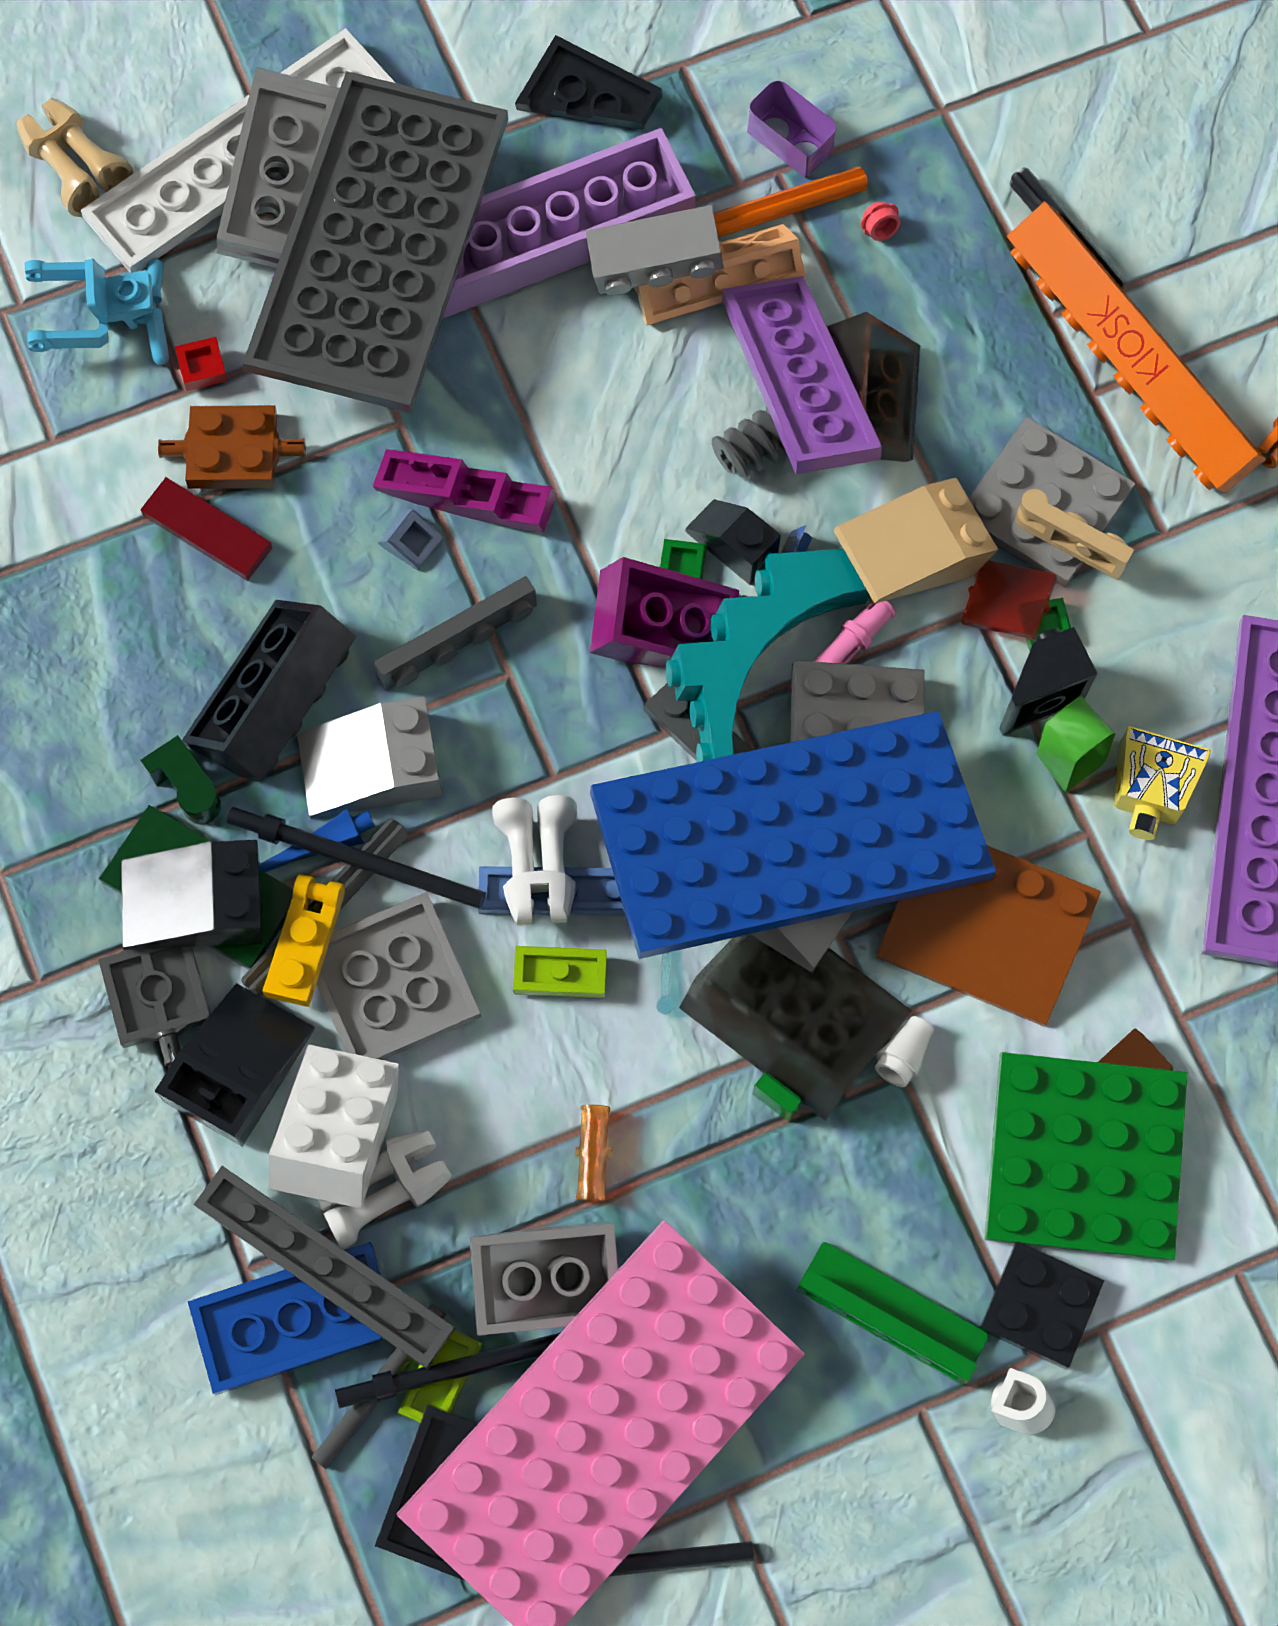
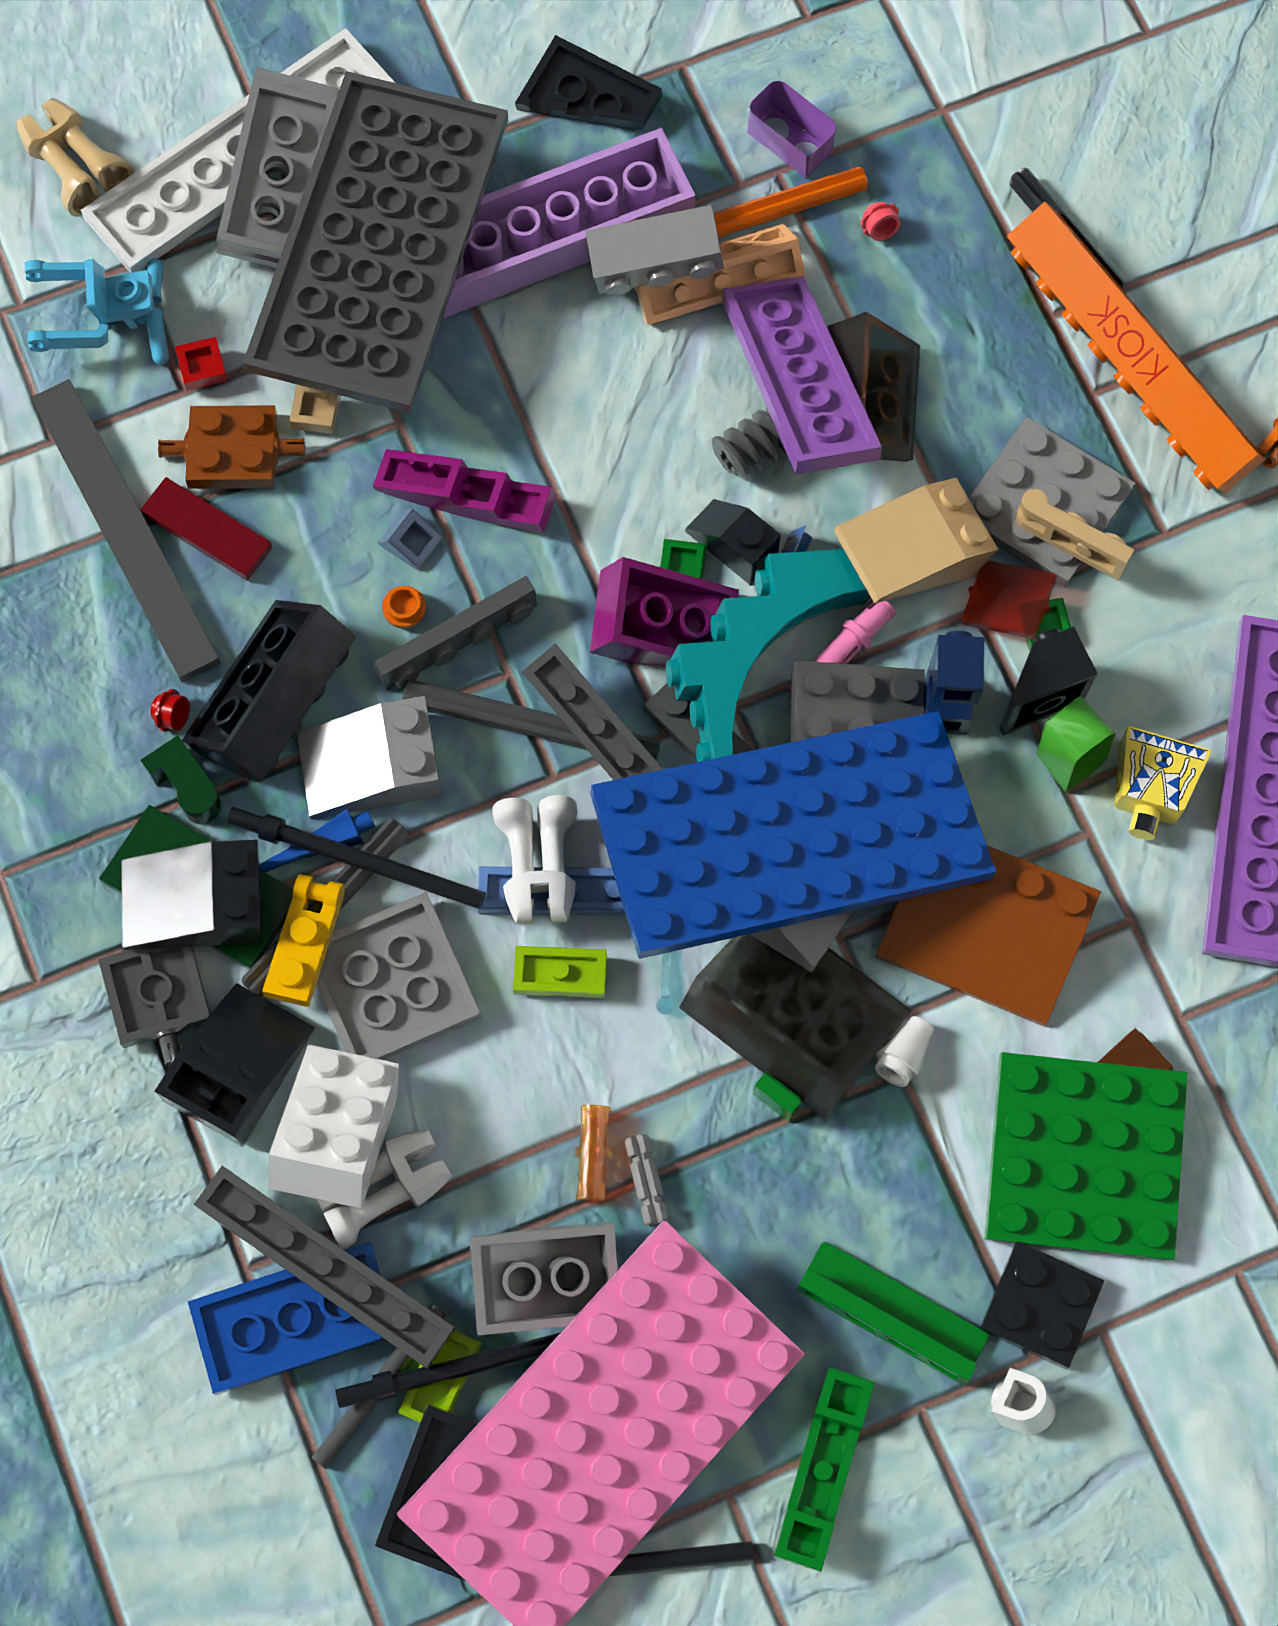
(126, 531): none -> dark grey tile
(170, 710): none -> red plate
(314, 410): none -> tan plate
(404, 607): none -> orange plate
(503, 715): none -> dark grey axle
(588, 716): none -> dark grey plate
(646, 1180): none -> light grey axle
(823, 1469): none -> green slope
(955, 679): none -> dark blue arch

